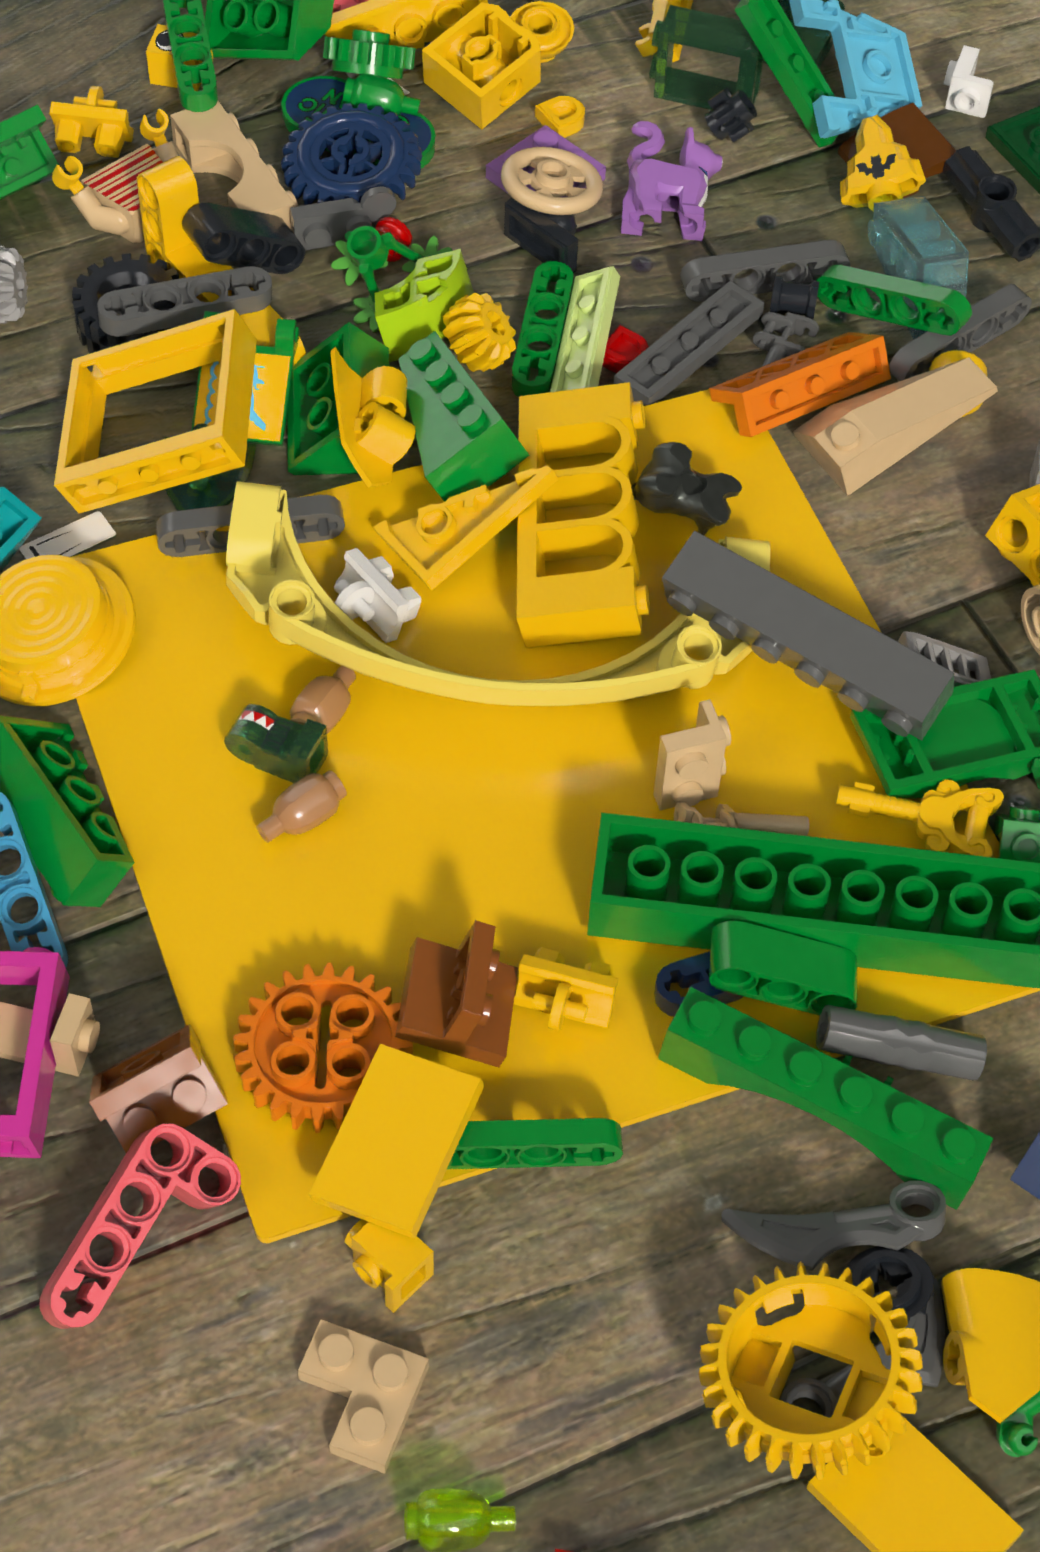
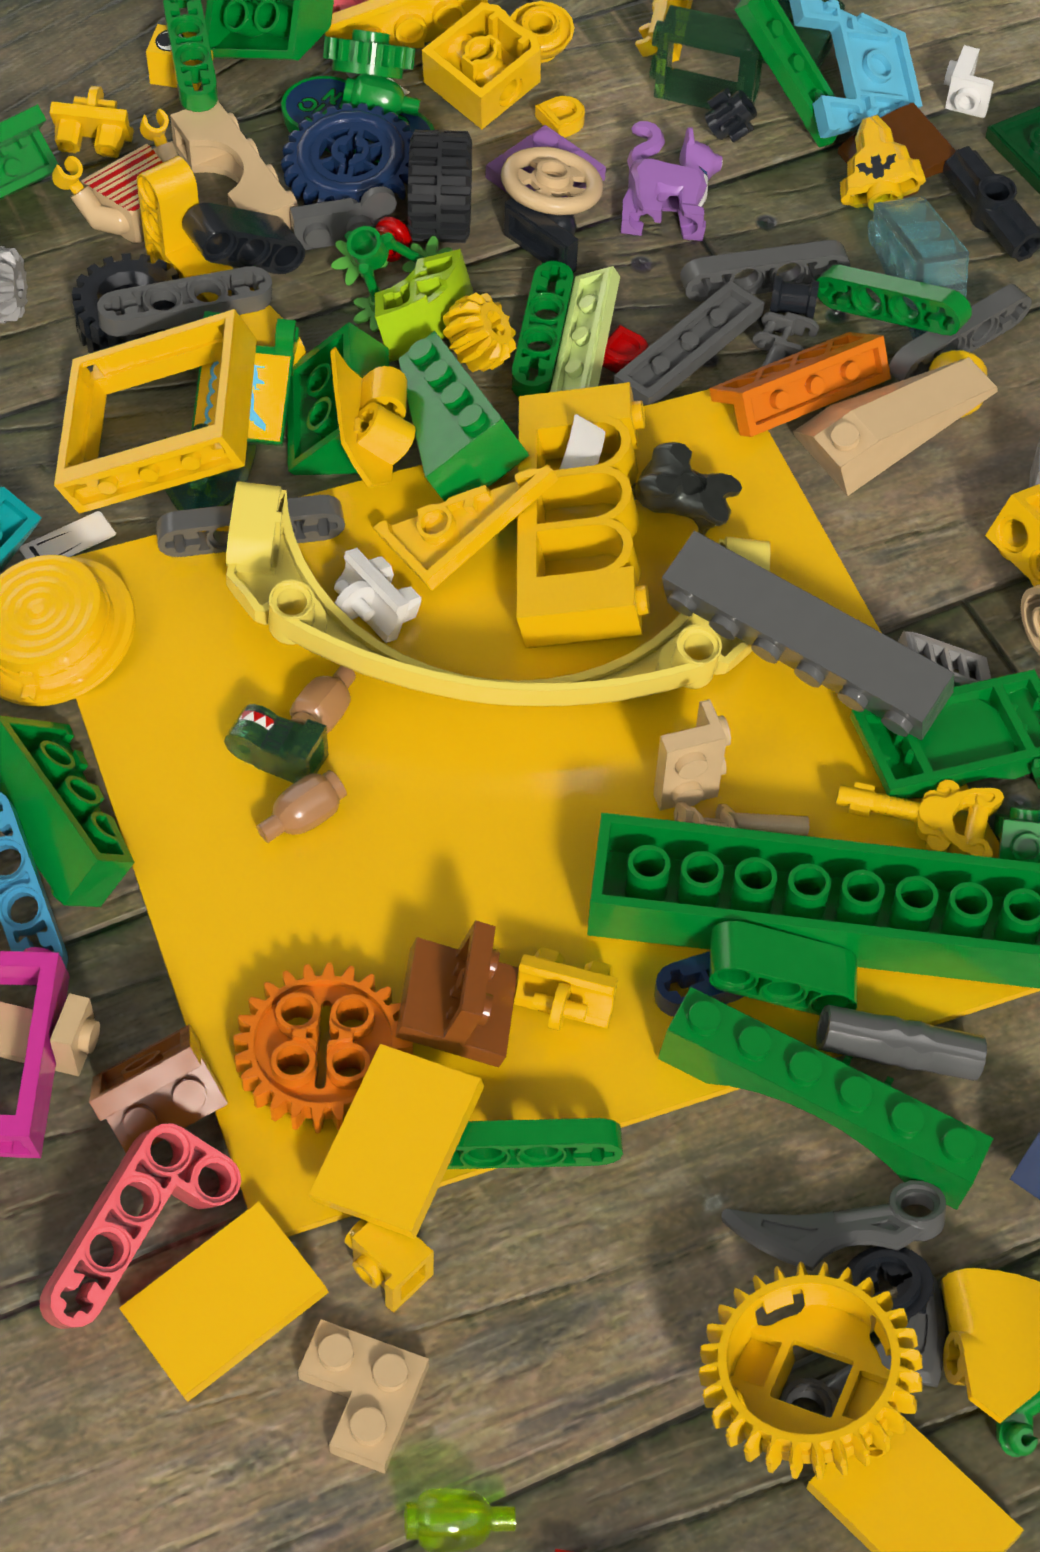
(223, 1301): none -> yellow tile
(440, 185): none -> black tyre
(583, 445): none -> white sticker

